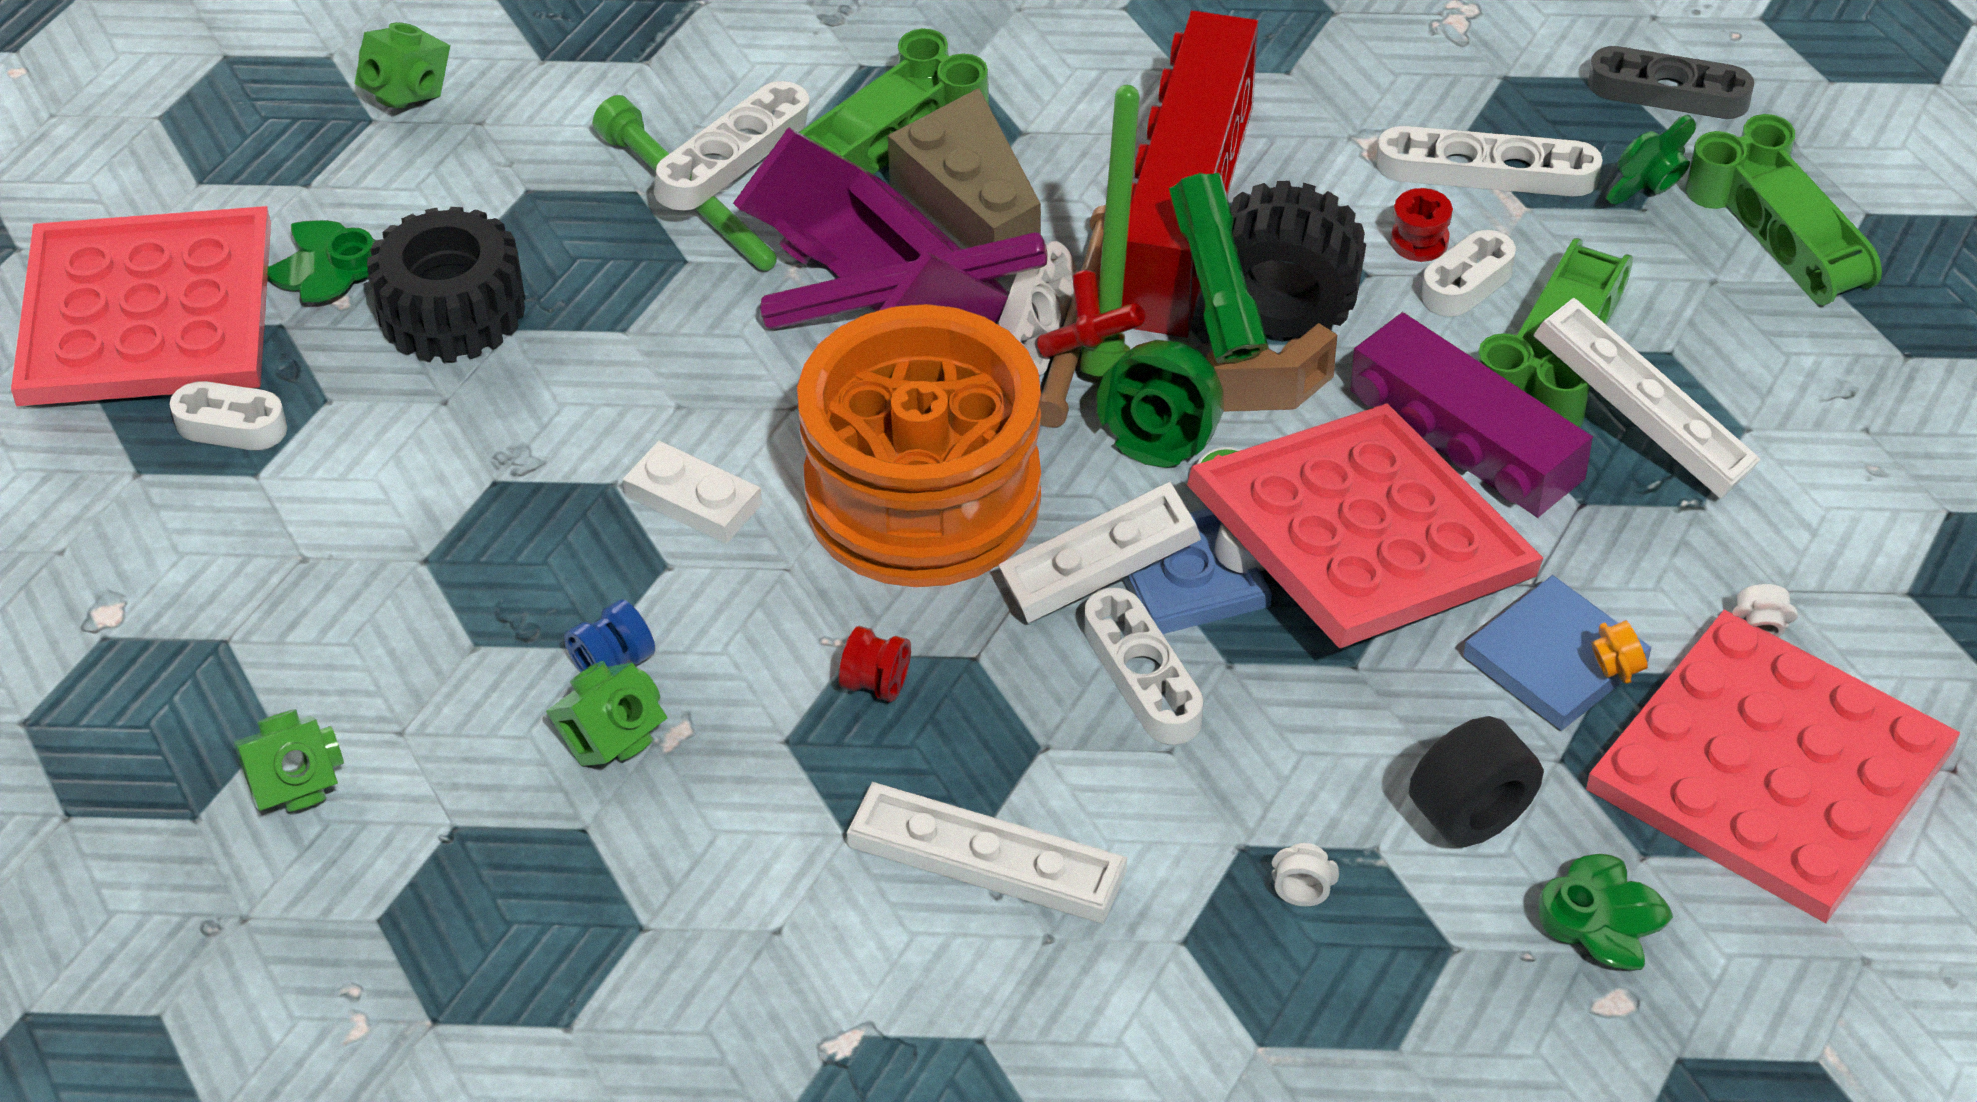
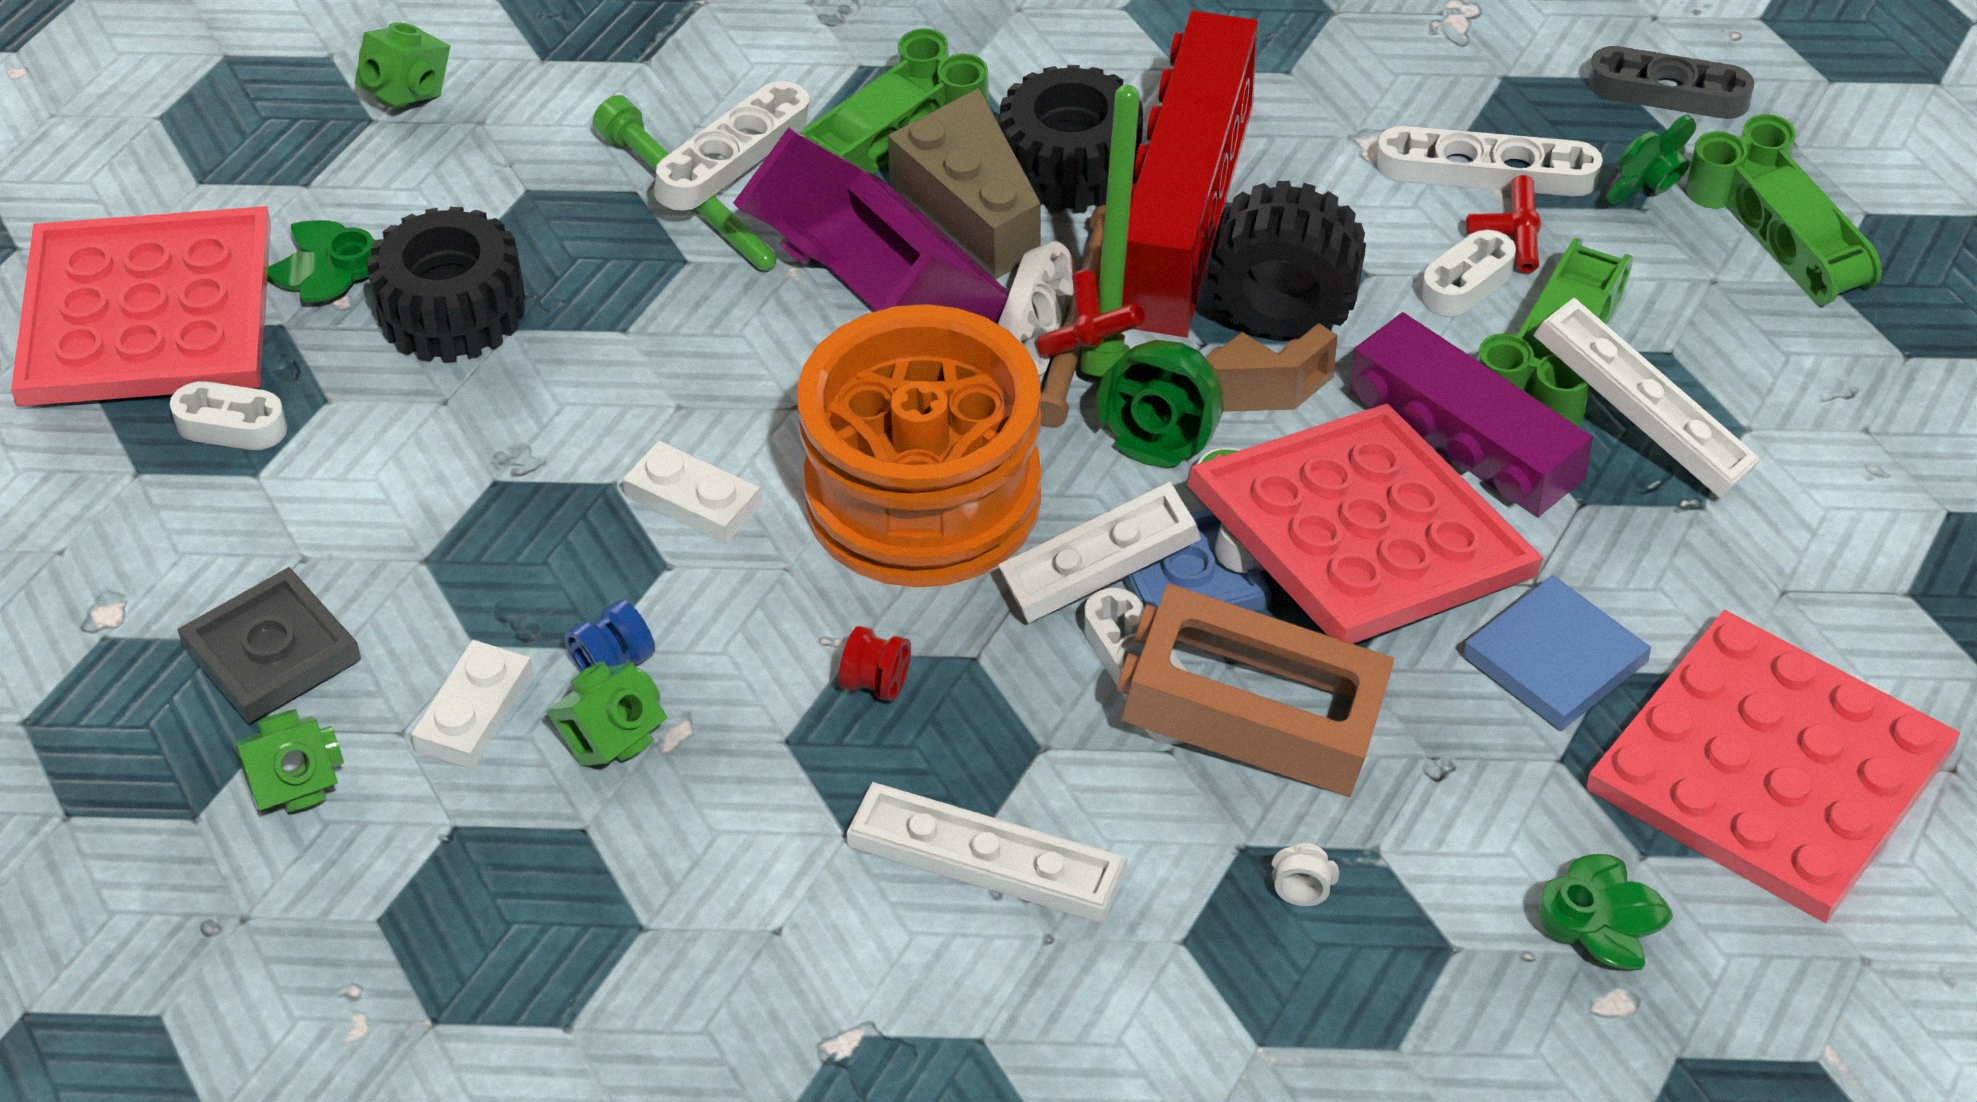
(269, 644): none -> dark grey plate
(472, 704): none -> white plate
(876, 286): magenta axle -> none
(1063, 133): none -> black tyre
(1229, 309): green axle -> none
(1244, 723): none -> nougat piece
(1421, 224): red wheel -> none
(1476, 781): black tyre -> none
(1521, 223): none -> red piece
(1619, 651): light orange plate -> none
(1766, 607): white plate -> none

